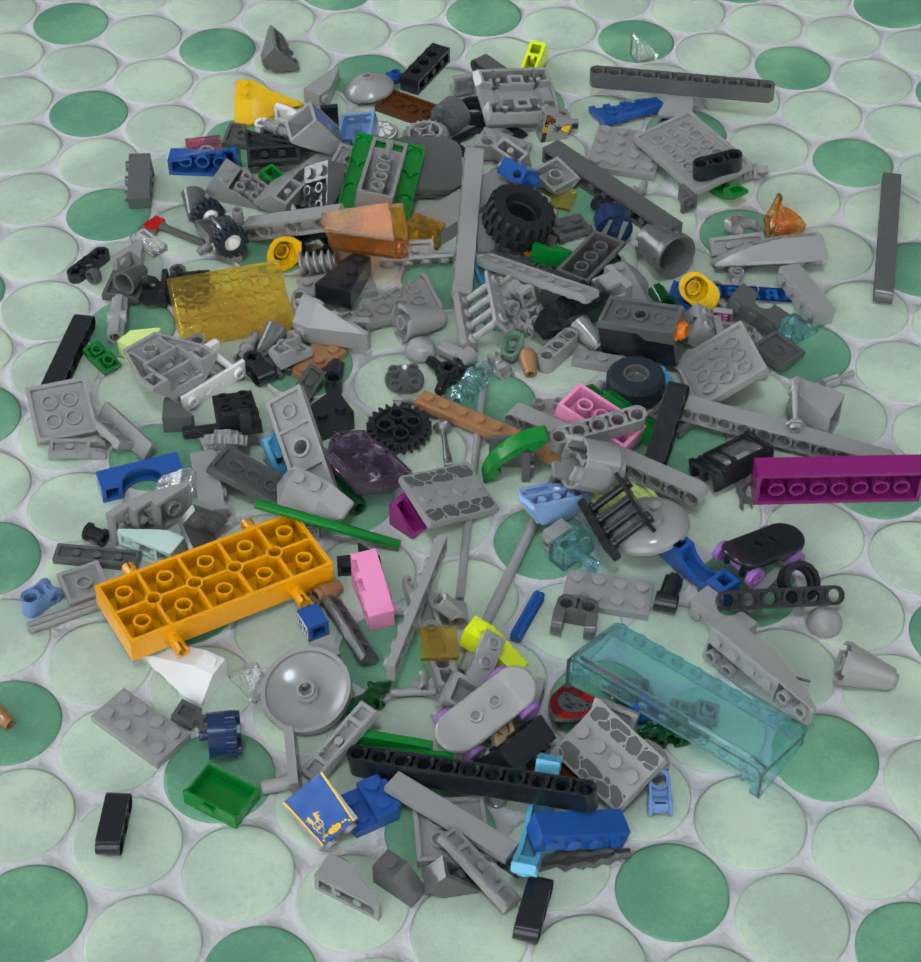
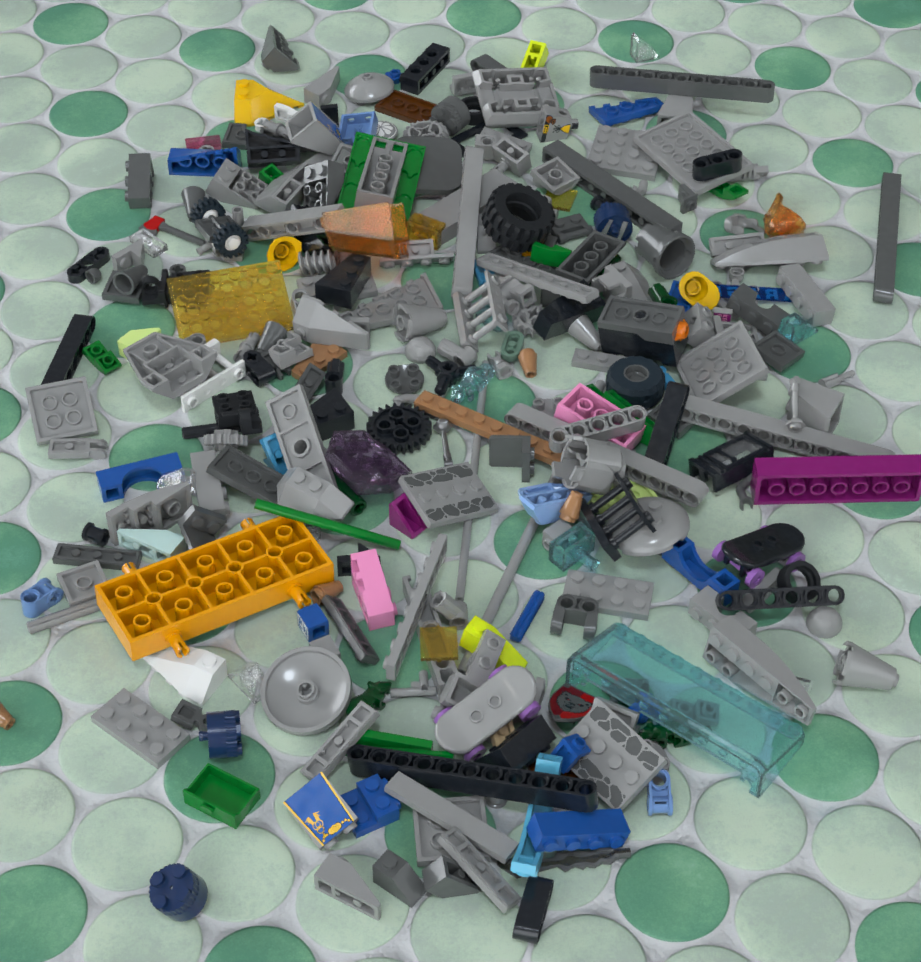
(113, 824): black beam -> none
(117, 318): light grey piece -> none
(121, 432): light grey bracket -> none
(175, 417): dark grey slope -> none
(178, 892): none -> dark blue piece
(293, 779): light grey piece -> none
(511, 447): green slope -> none
(525, 174): blue torso -> none
(557, 350): light grey beam -> none
(571, 508): none -> medium nougat cone
(571, 749): none -> blue bracket
(668, 596): black piece -> none

